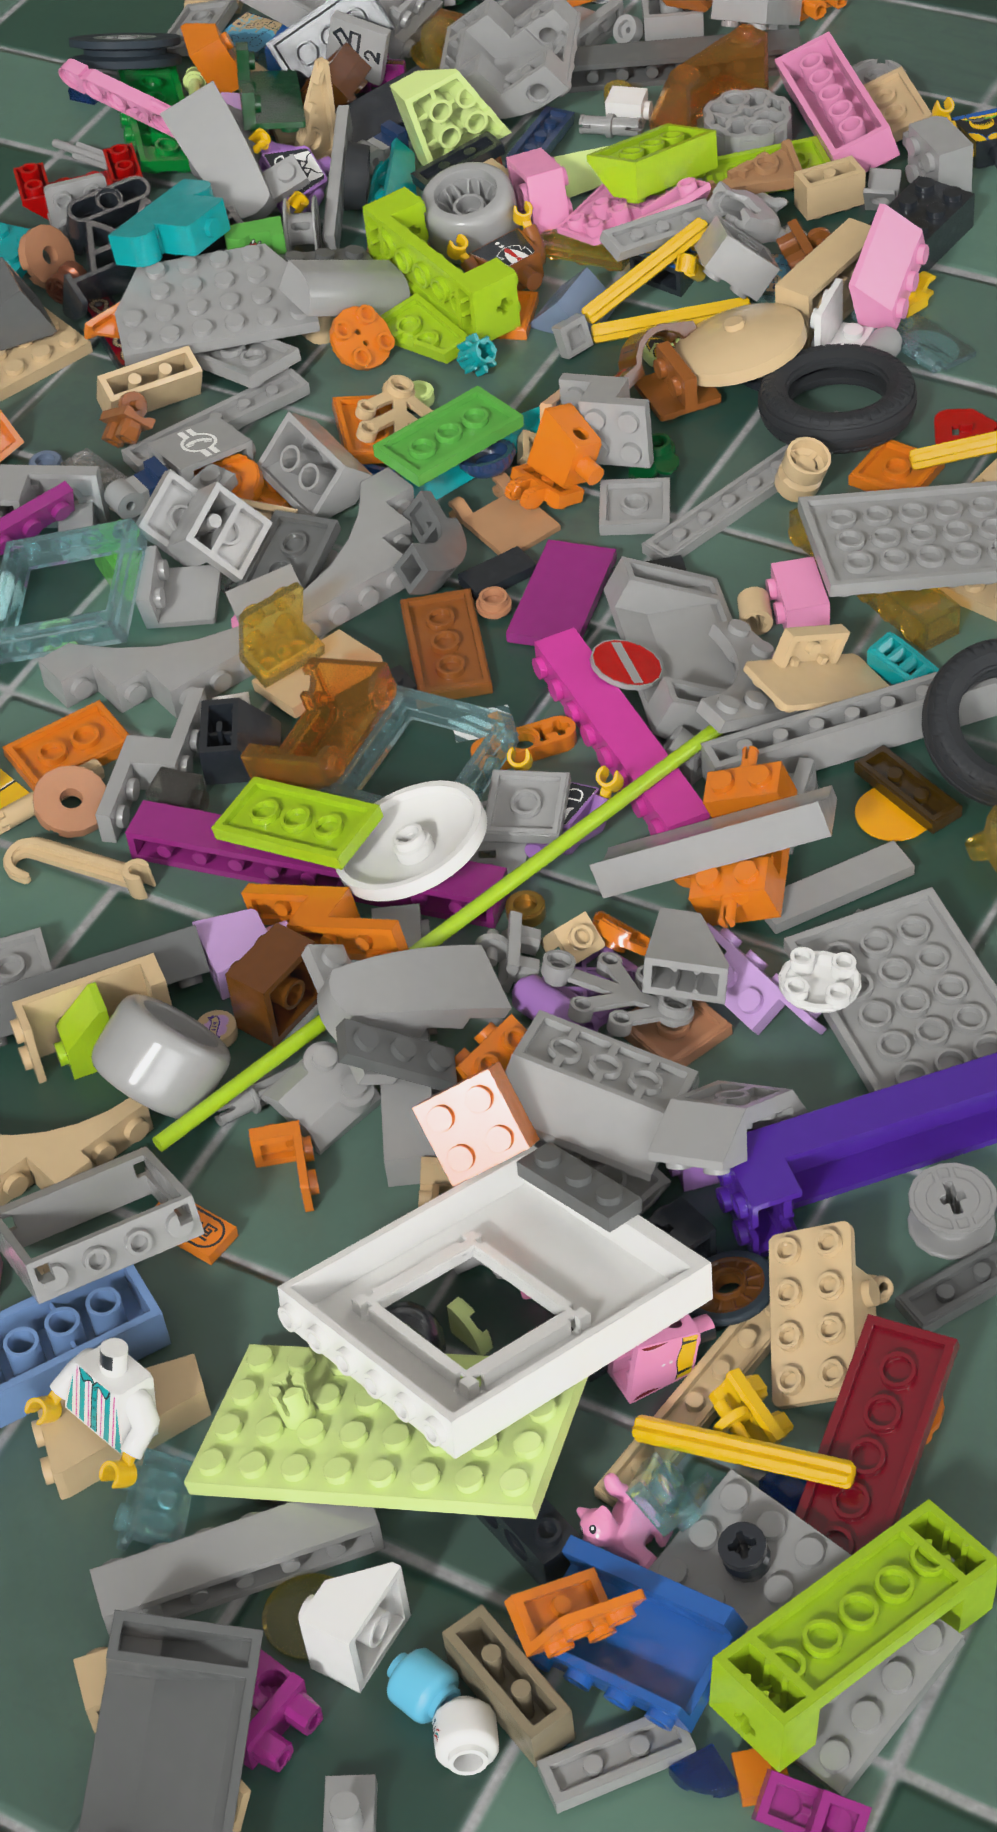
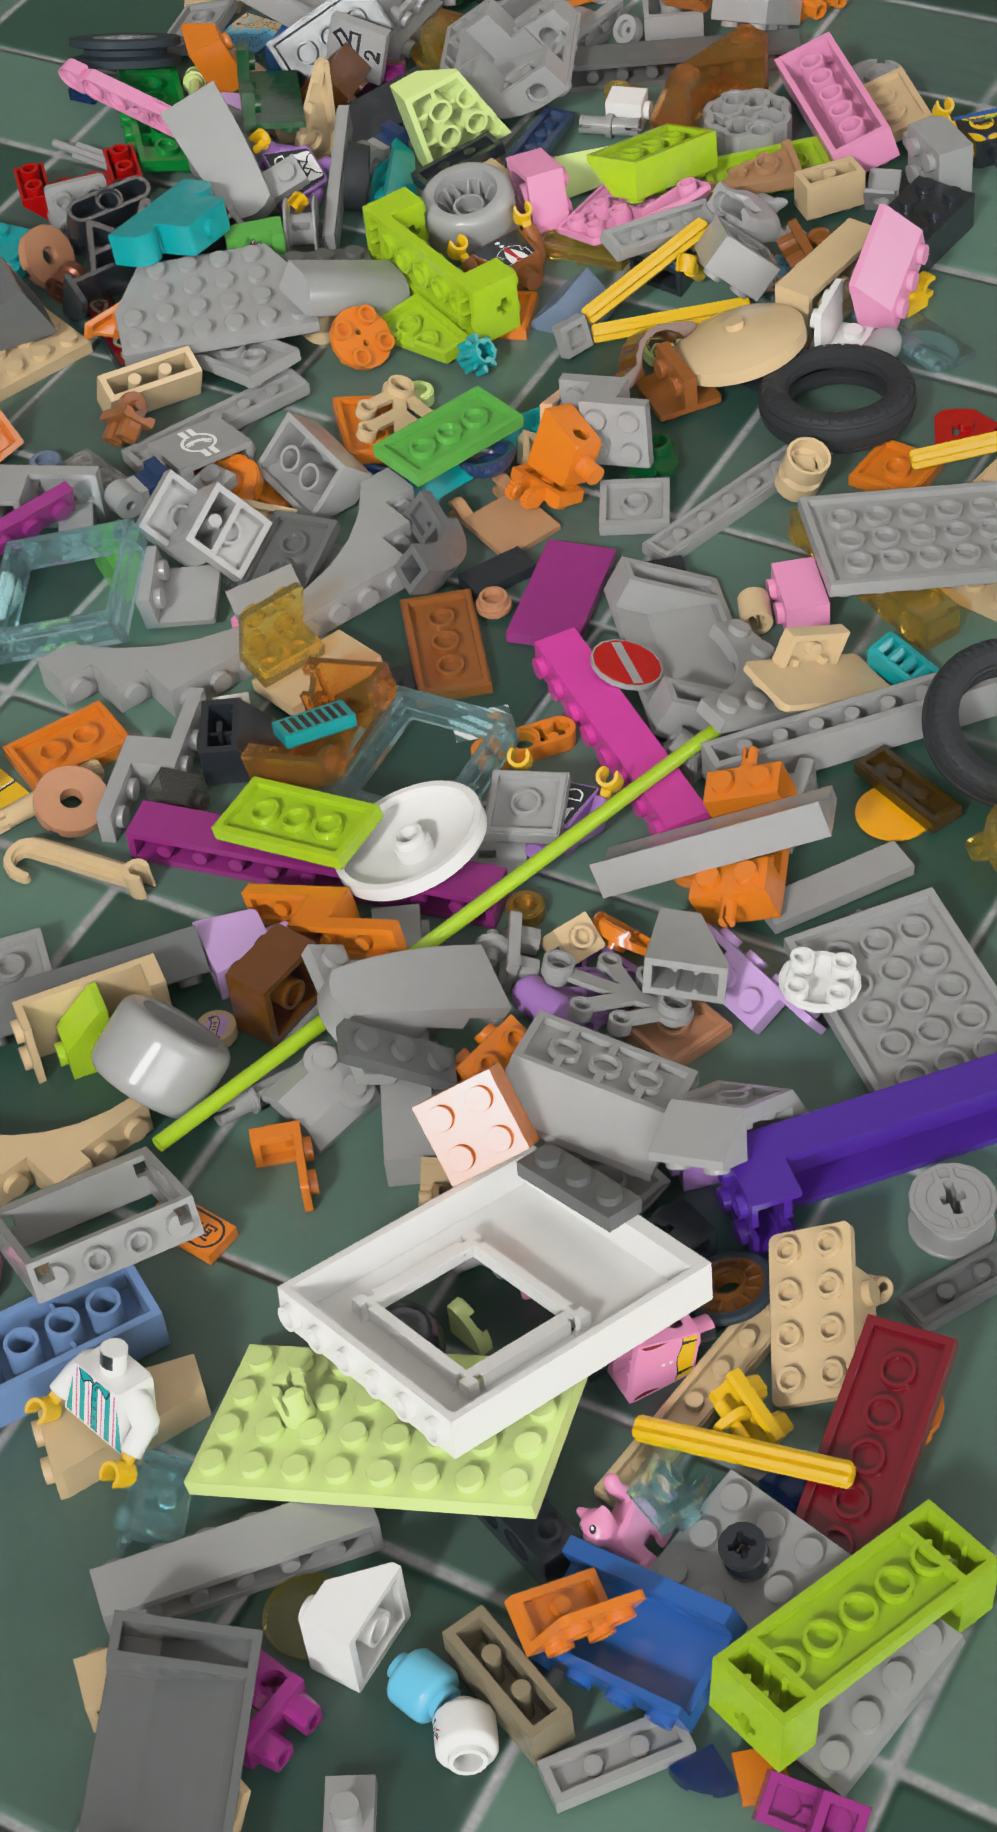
(314, 724): none -> teal tile

